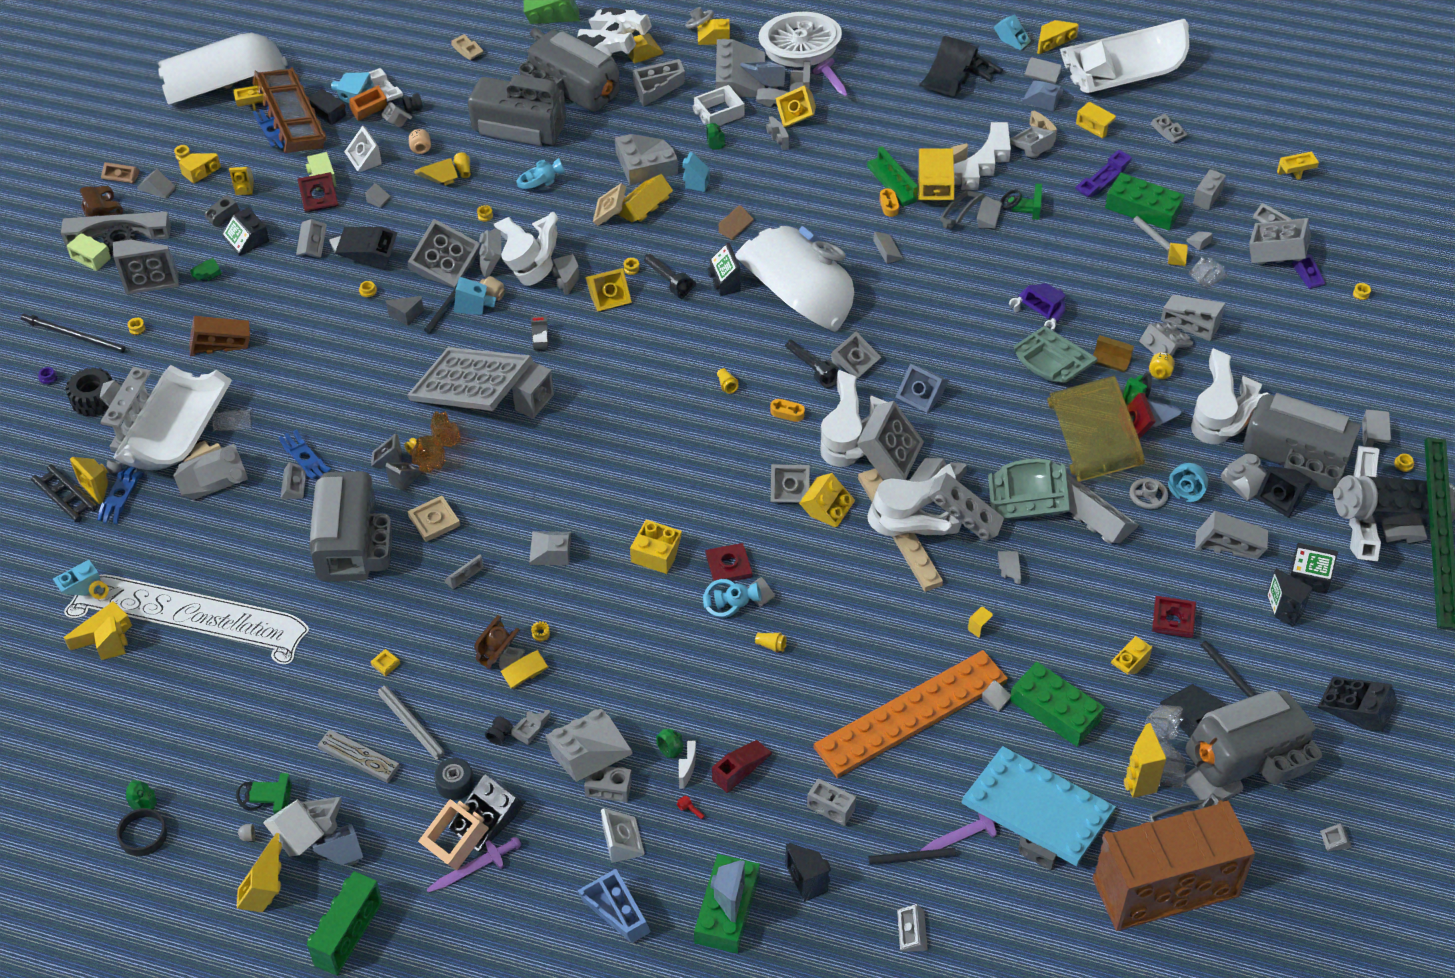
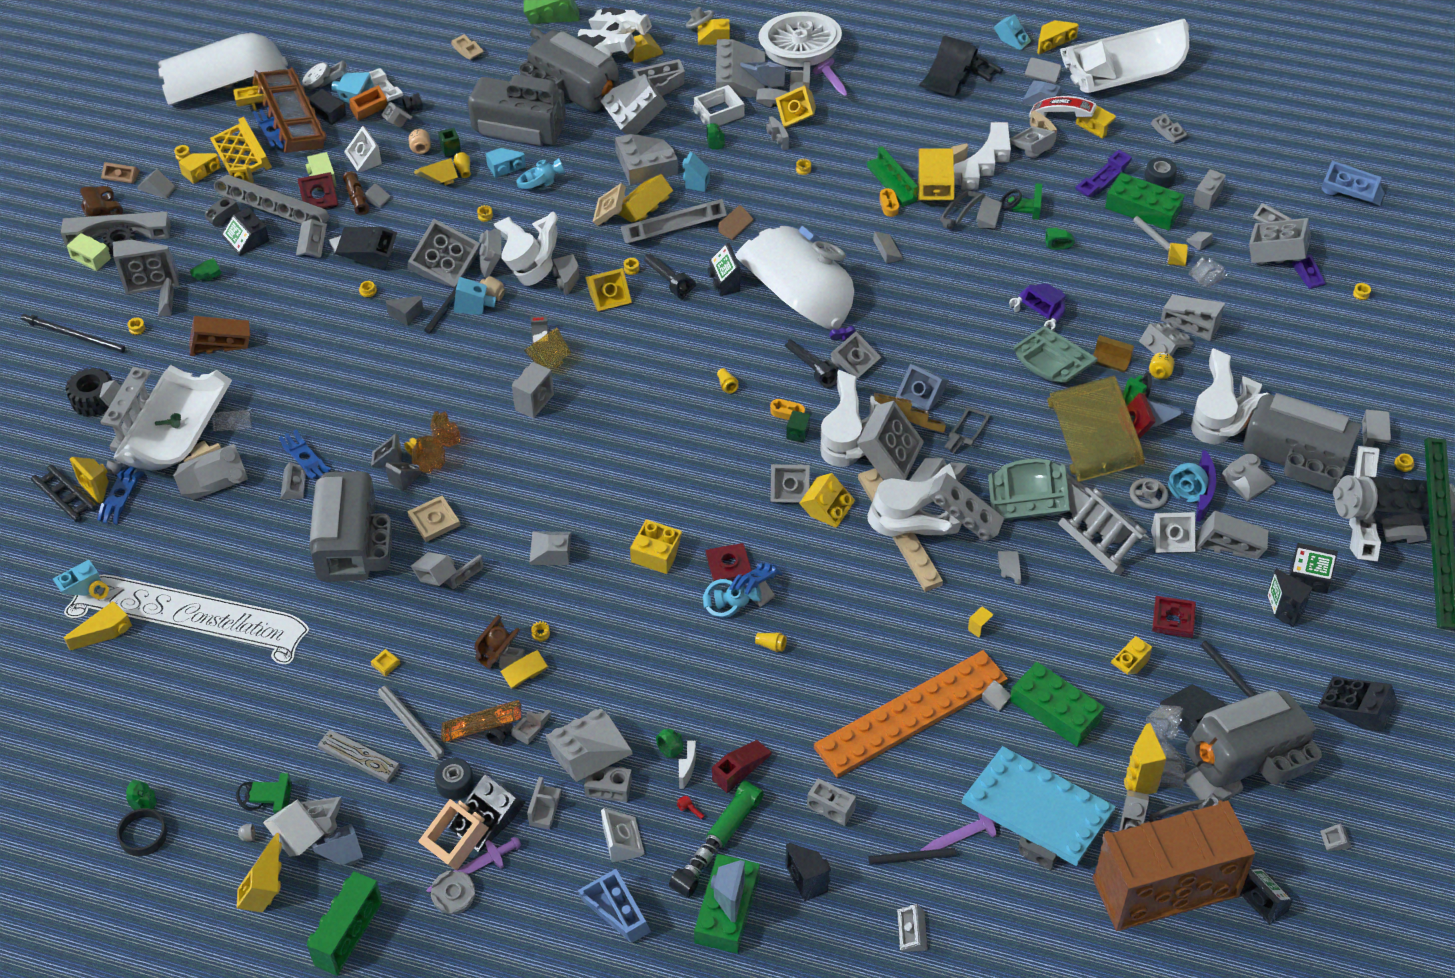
(47, 375): dark purple plate -> none
(110, 639): yellow slope -> none
(166, 299): none -> light grey slope
(174, 421): none -> dark green hand
(257, 153): none -> yellow fence
(263, 199): none -> light grey beam
(315, 76): none -> tile
(336, 72): none -> light grey tile
(356, 193): none -> reddish brown piece
(434, 568): none -> light grey piece
(449, 142): none -> dark green brick
(452, 892): none -> light grey tile
(470, 378): light grey plate -> none
(481, 721): none -> clear orange tile
(505, 161): none -> medium azure slope
(543, 805): none -> light grey panel
(549, 350): none -> clear yellow torso
(633, 104): none -> light grey slope
(673, 221): none -> light grey arch
(746, 798): none -> piece
(762, 570): none -> blue piece
(798, 426): none -> dark green brick
(803, 163): none -> yellow bush
(842, 333): none -> dark purple piece
(913, 415): none -> pearl gold slope
(954, 437): none -> dark grey sword
(1058, 239): none -> green rock
(1081, 106): none -> slope
(1085, 538): none -> light grey fence
(1134, 810): none -> light grey slope
(1161, 172): none -> black wheel
(1174, 532): none -> white slope
(1205, 501): none -> dark purple slope
(1265, 895): none -> black slope
(1283, 489): black slope -> none
(1297, 164): yellow panel -> none
(1353, 183): none -> medium blue slope

